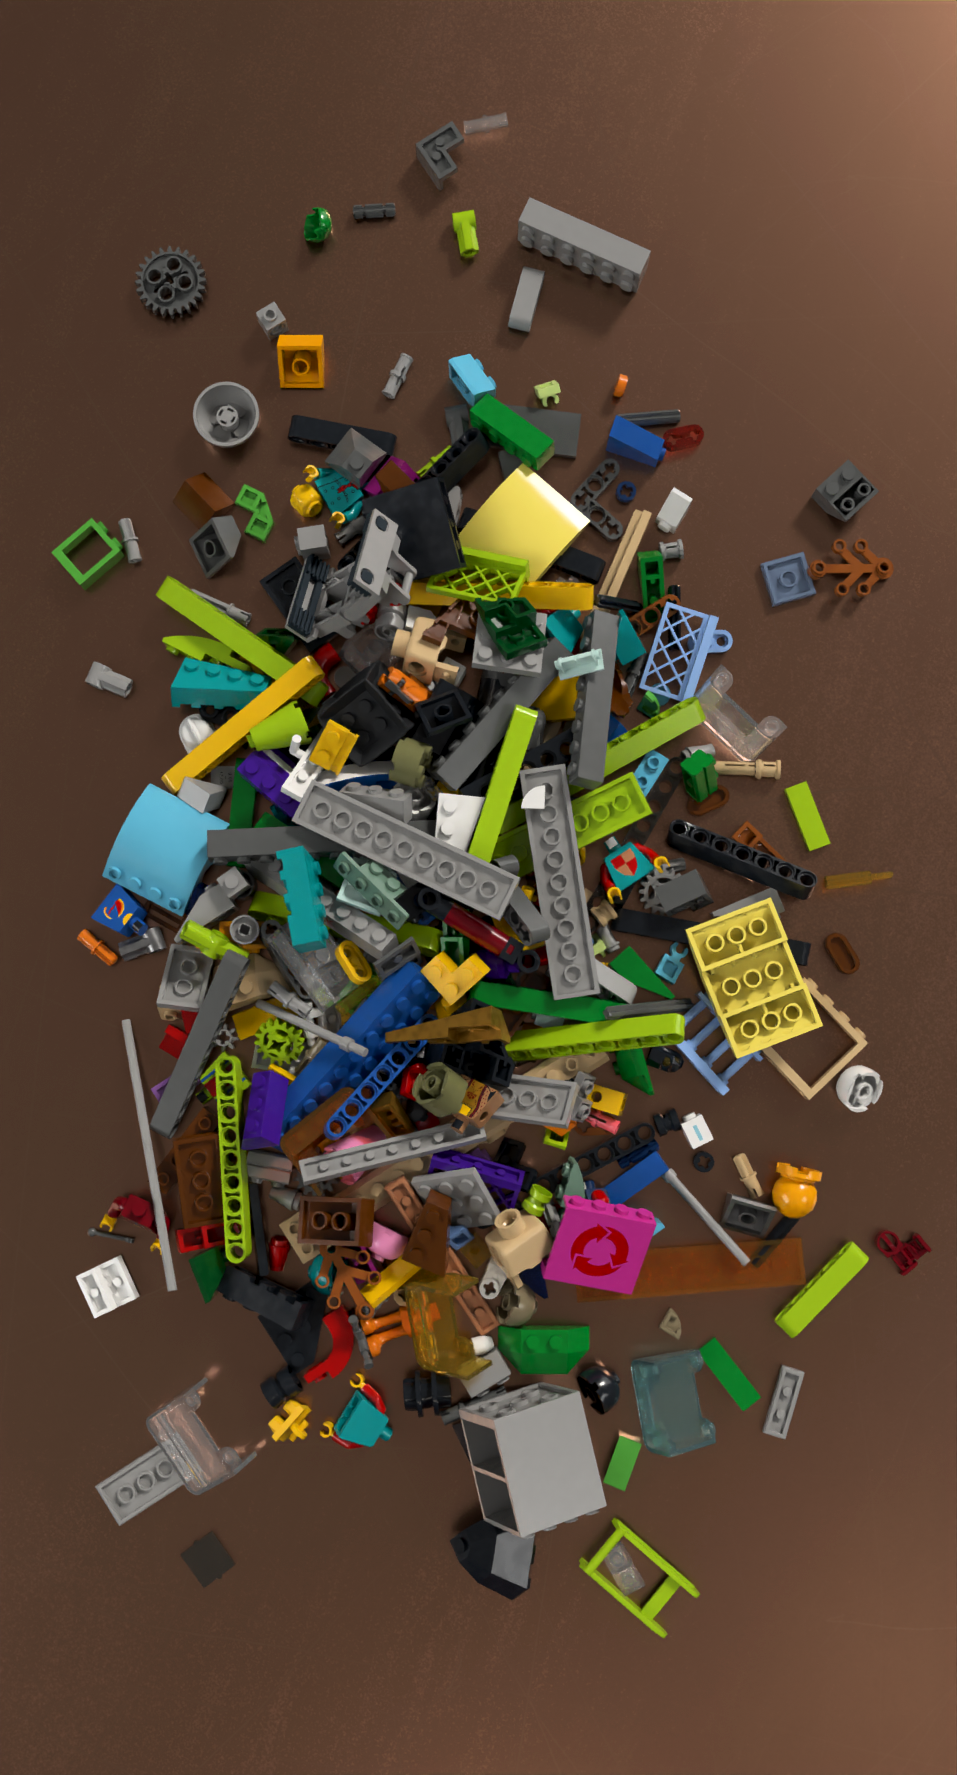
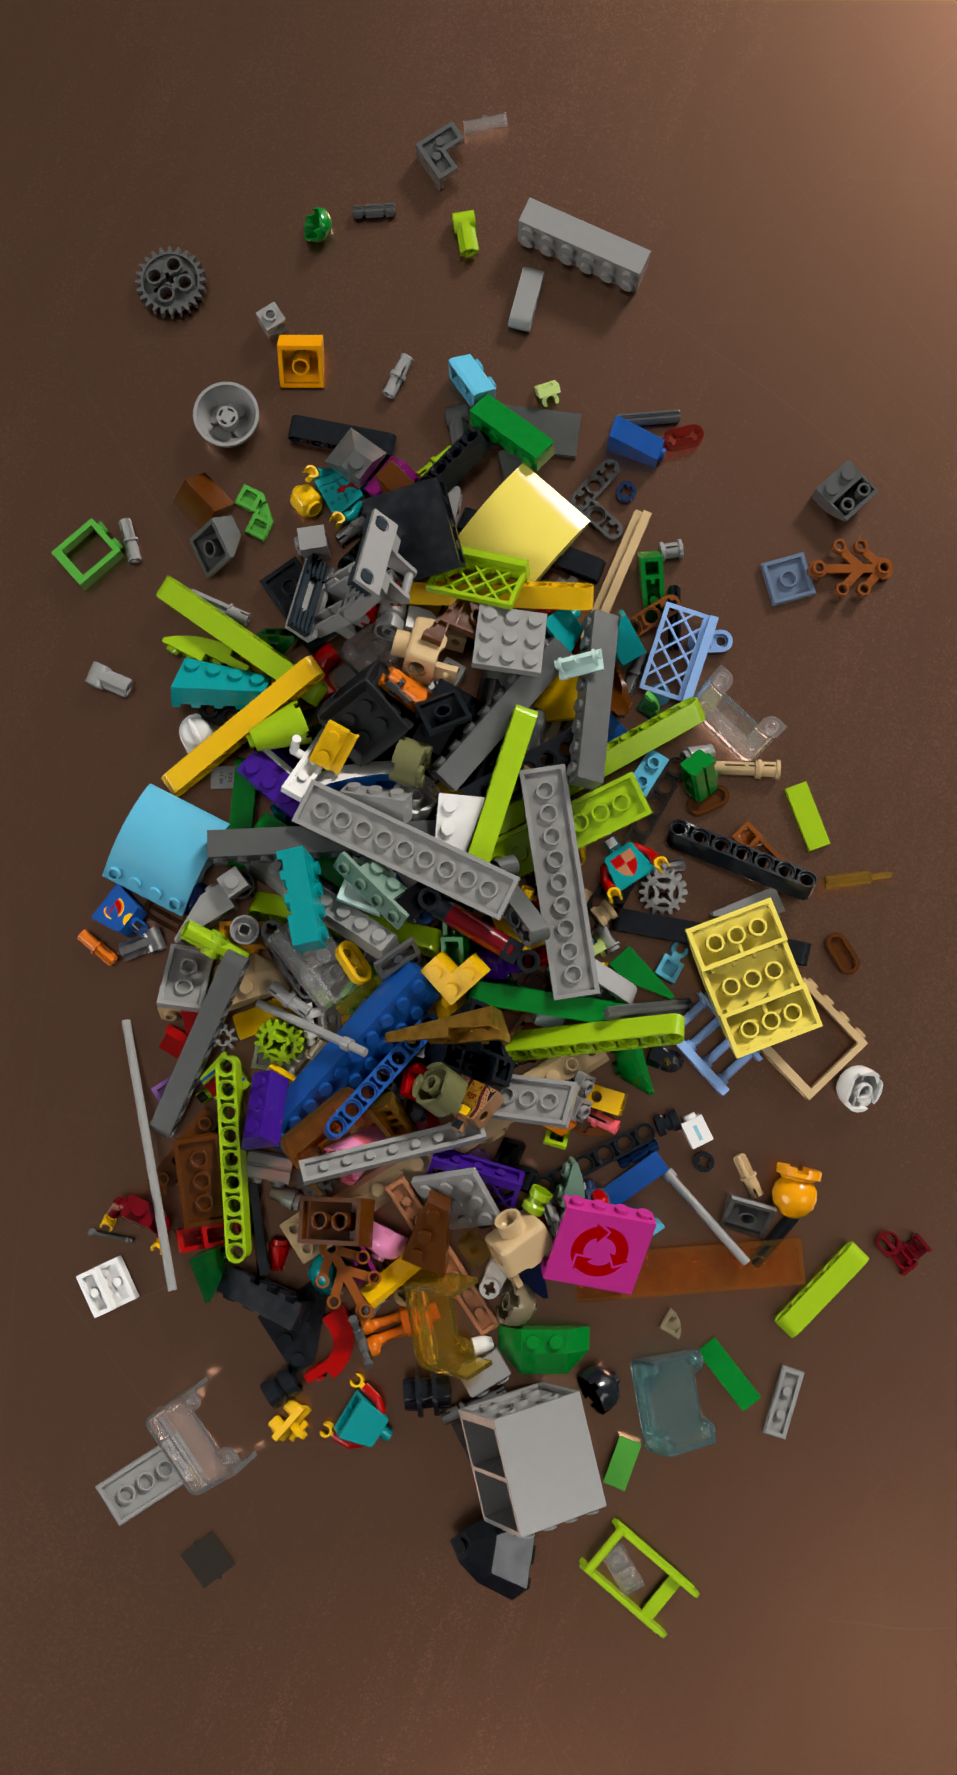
(201, 794): light grey slope -> none
(459, 1236): medium blue slope -> none
(511, 625): dark green slope -> none
(534, 799): white tile -> none
(617, 604): black axle -> none
(620, 385): orange tile -> none
(673, 511): white slope -> none
(683, 893): dark grey panel -> none

